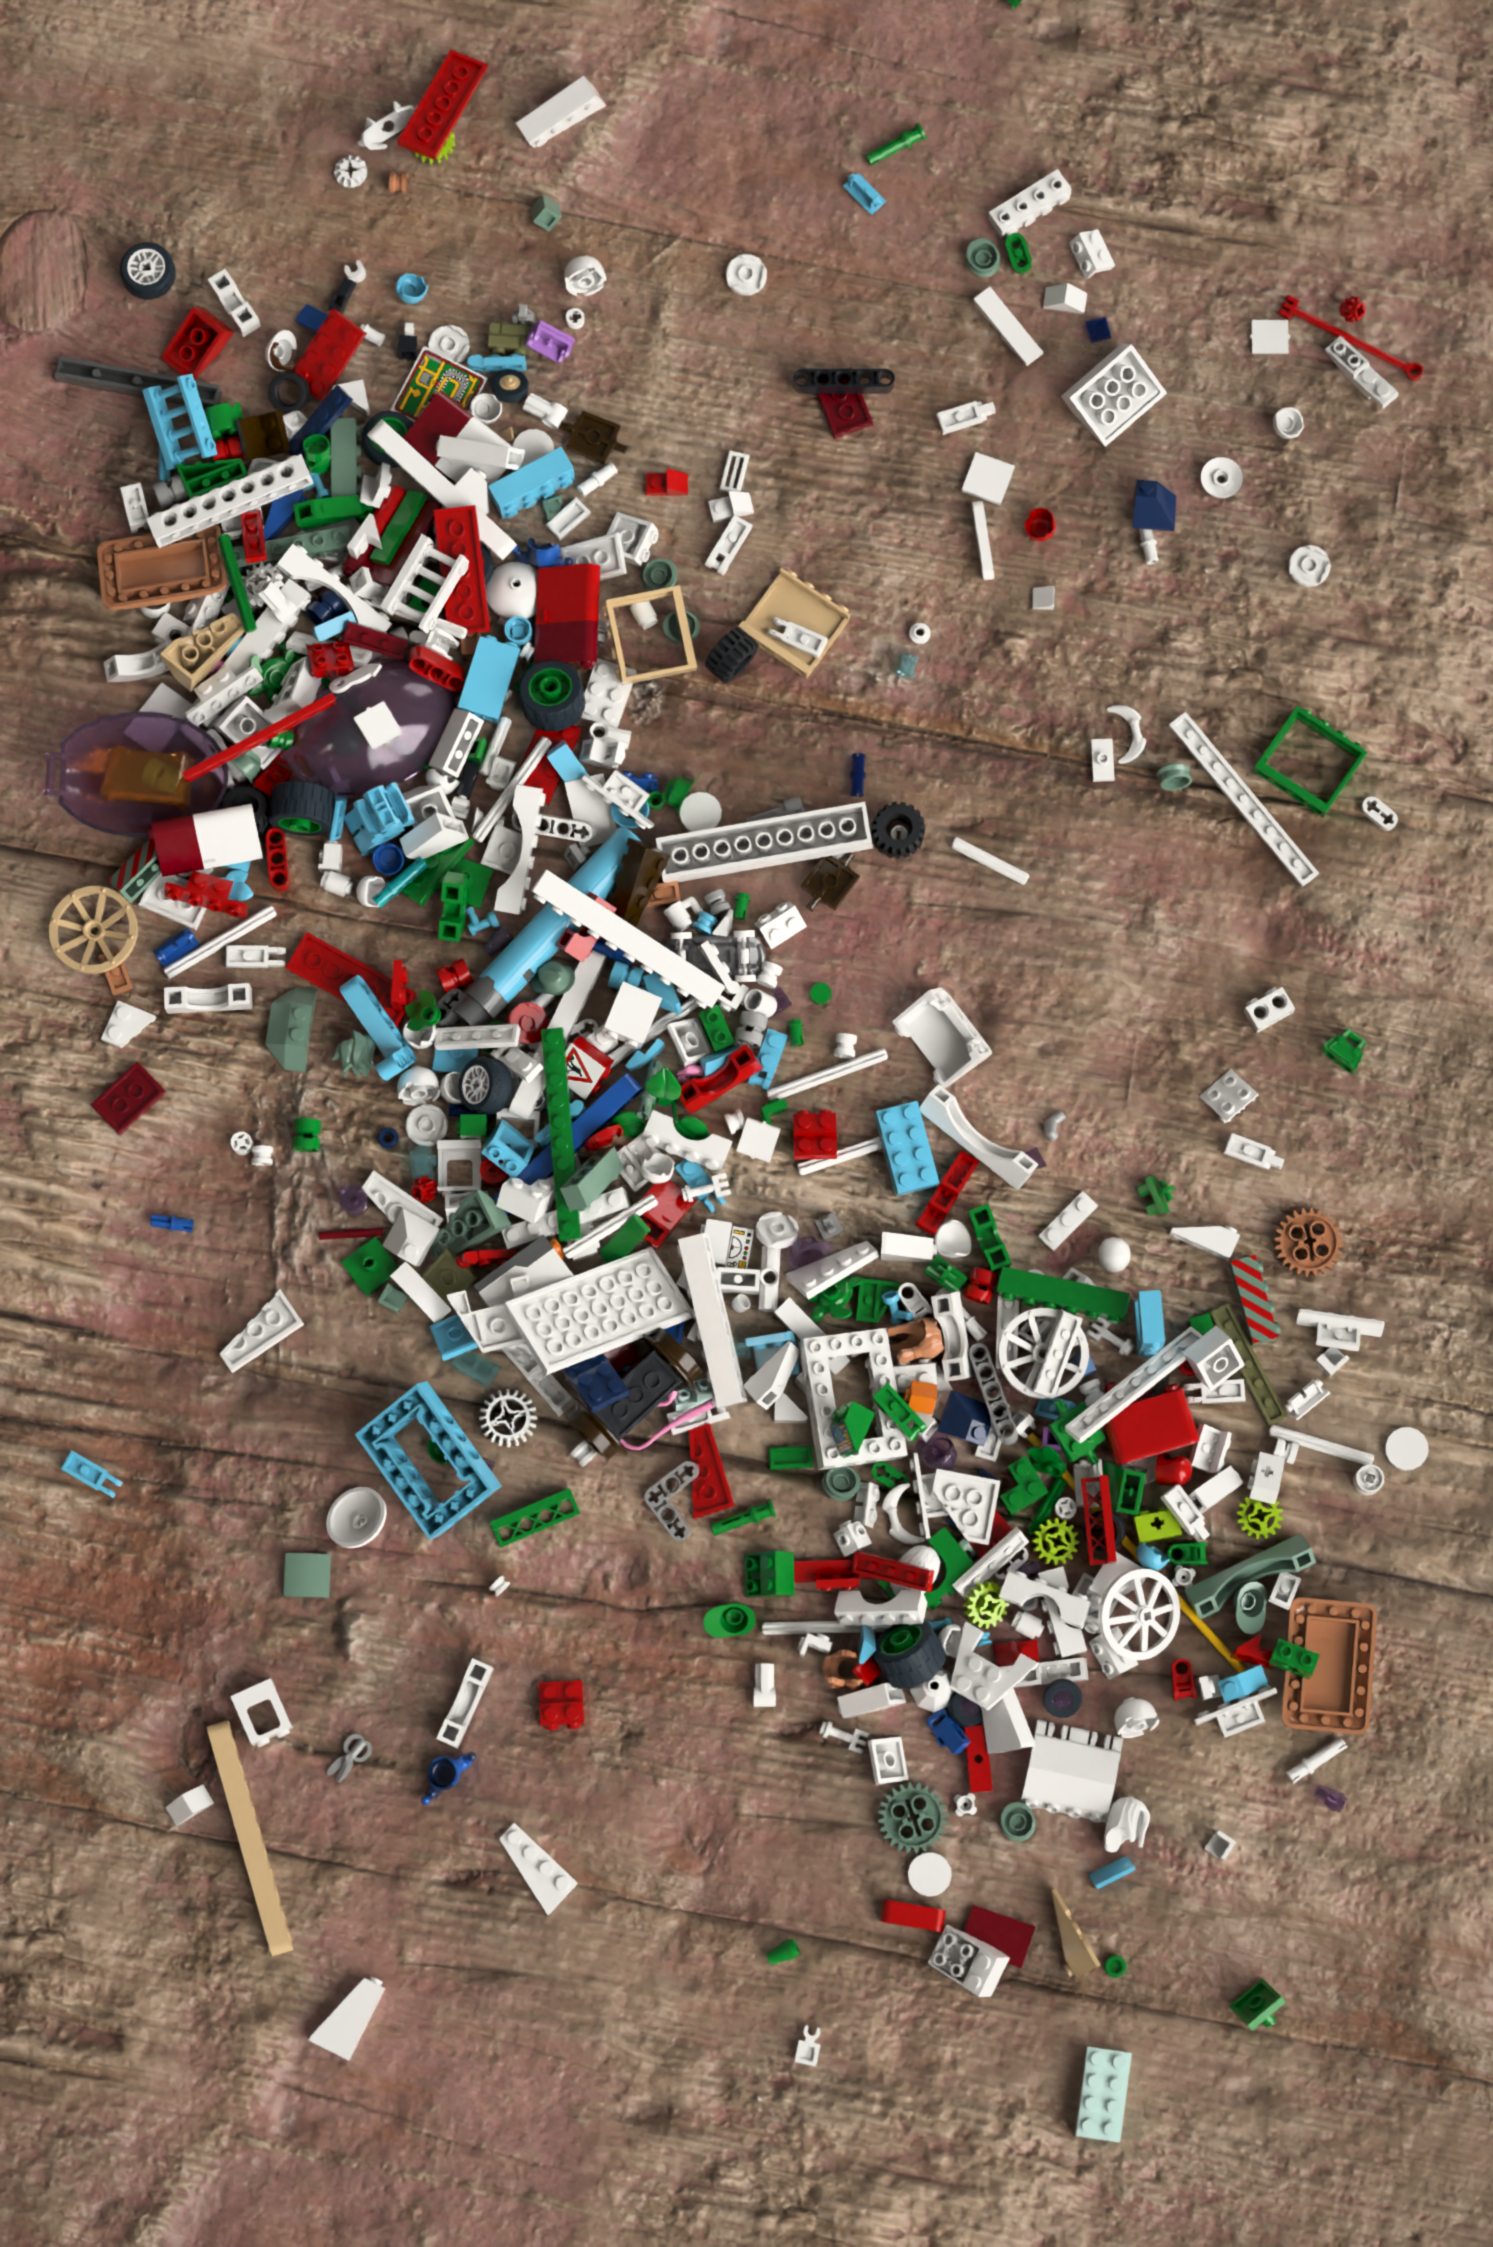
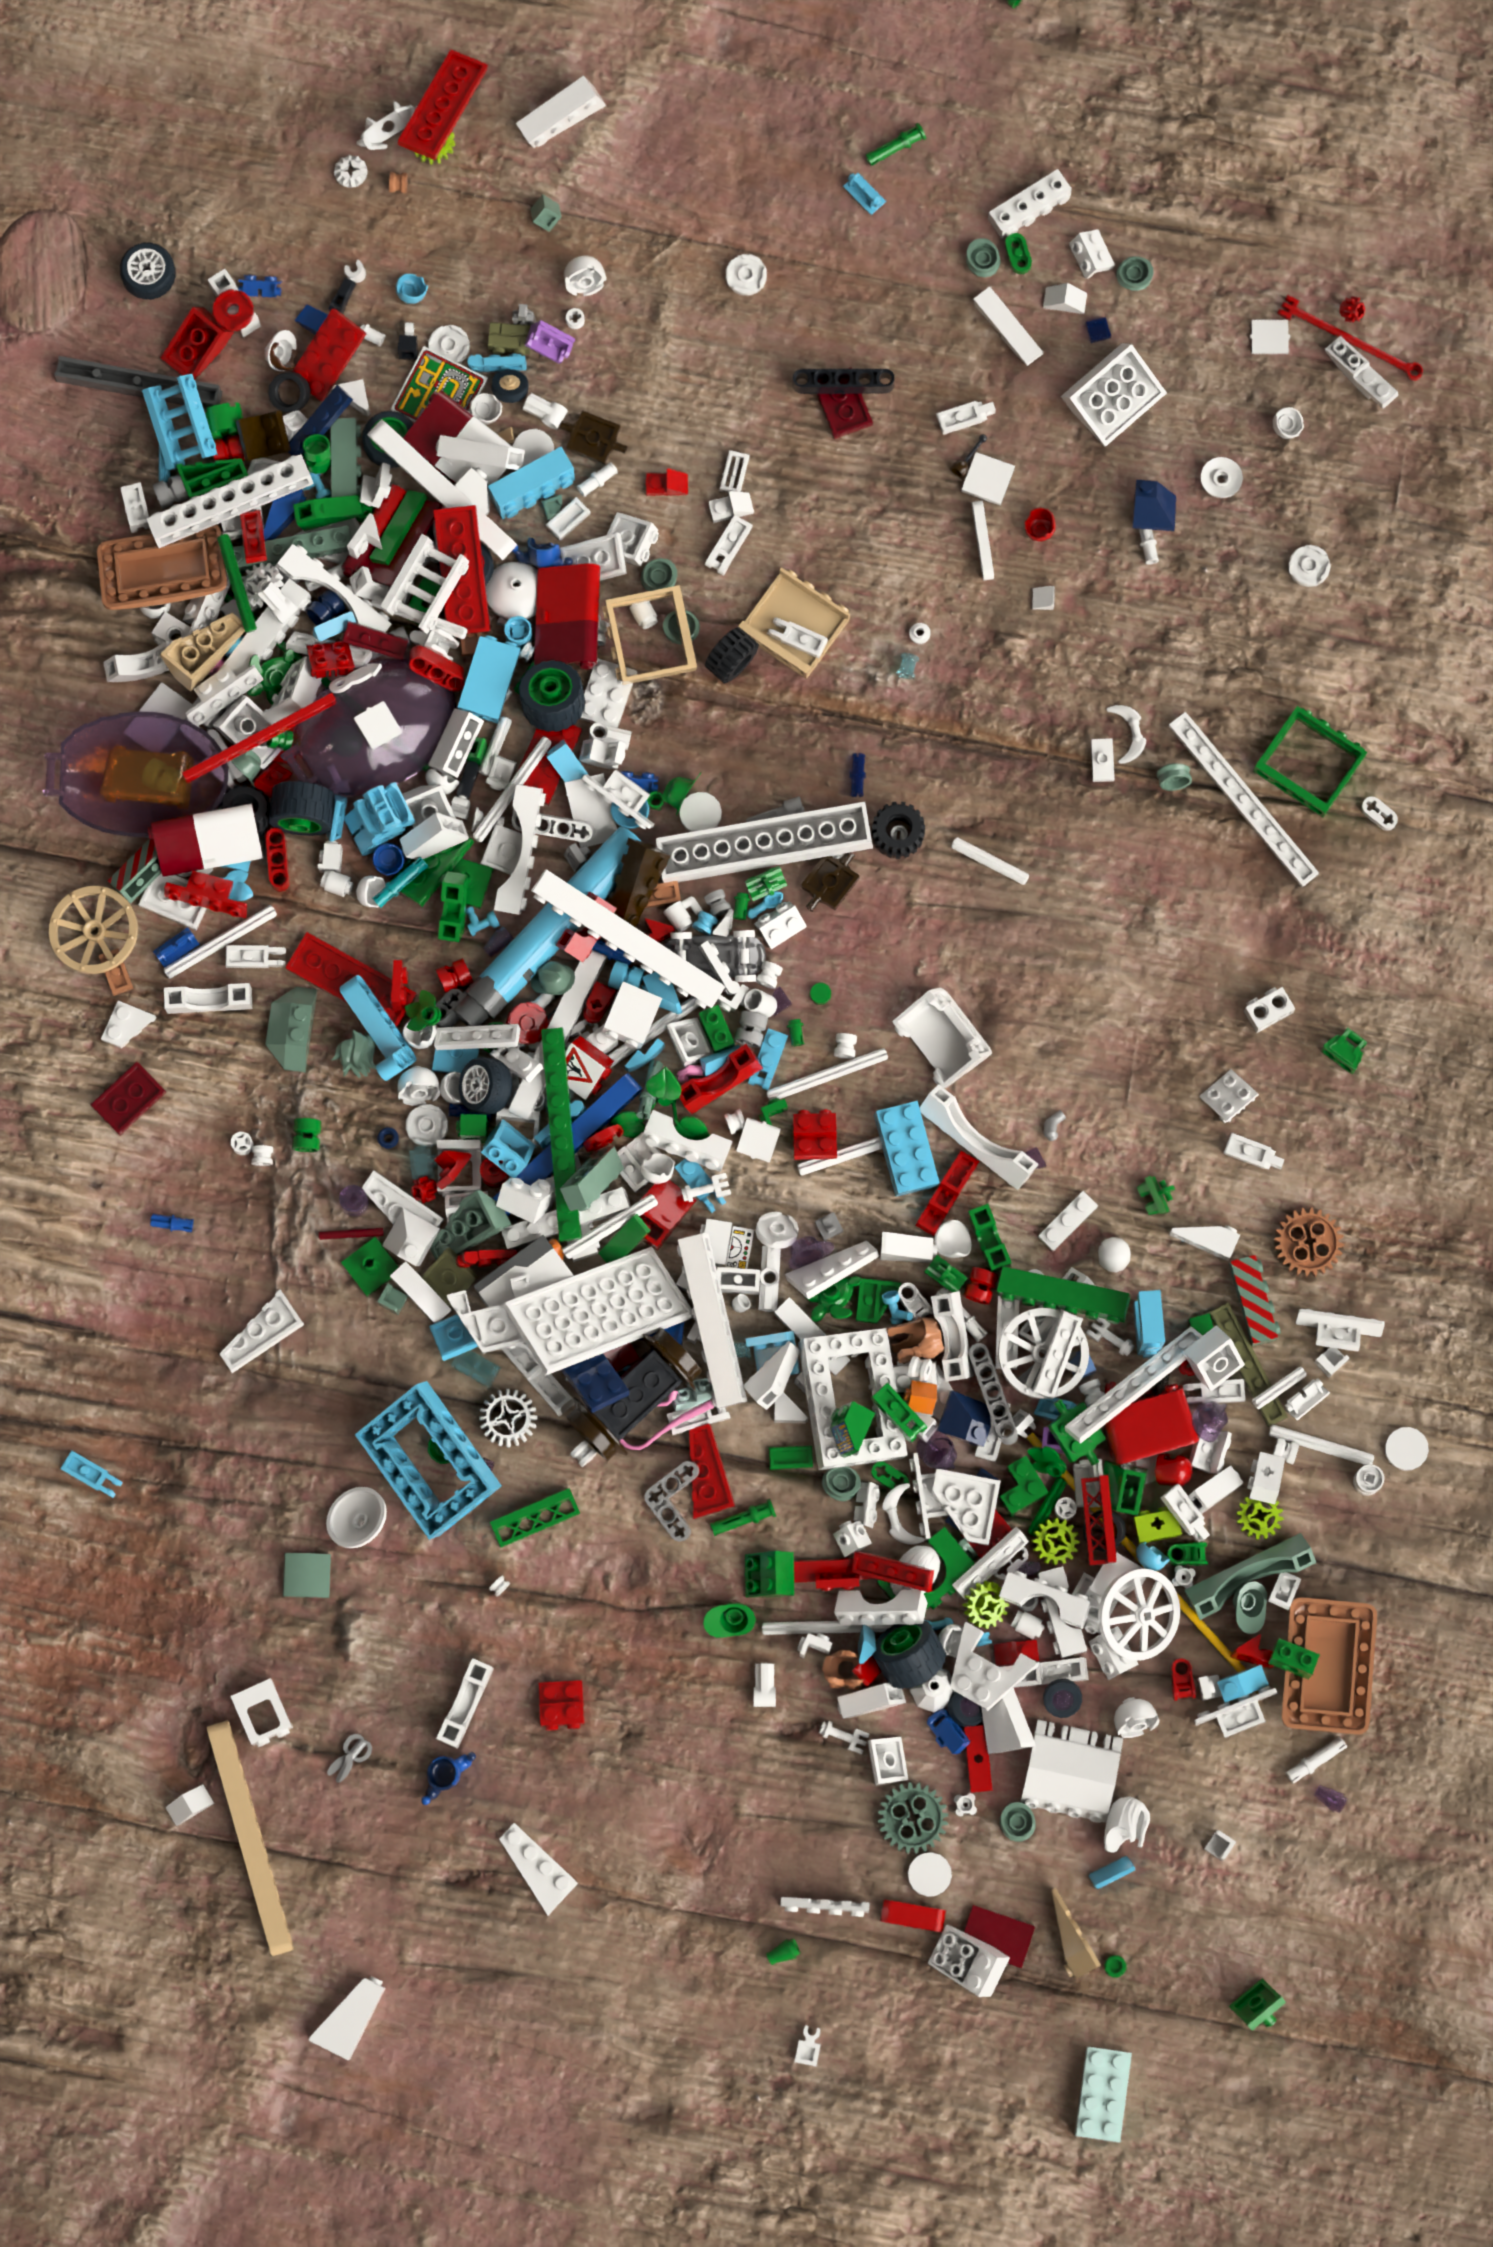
(239, 320): none -> red tile
(268, 286): none -> blue hinge
(452, 1164): none -> red slope
(598, 1002): none -> red piece
(658, 930): none -> red slope
(765, 883): none -> green hips
(769, 902): none -> medium azure piece
(834, 1908): none -> white wing
(919, 1368): none -> white wheel
(960, 467): none -> dark brown hinge
(1135, 273): none -> sand green piece
(1209, 1420): none -> clear purple piece
(1279, 1387): none -> white axle

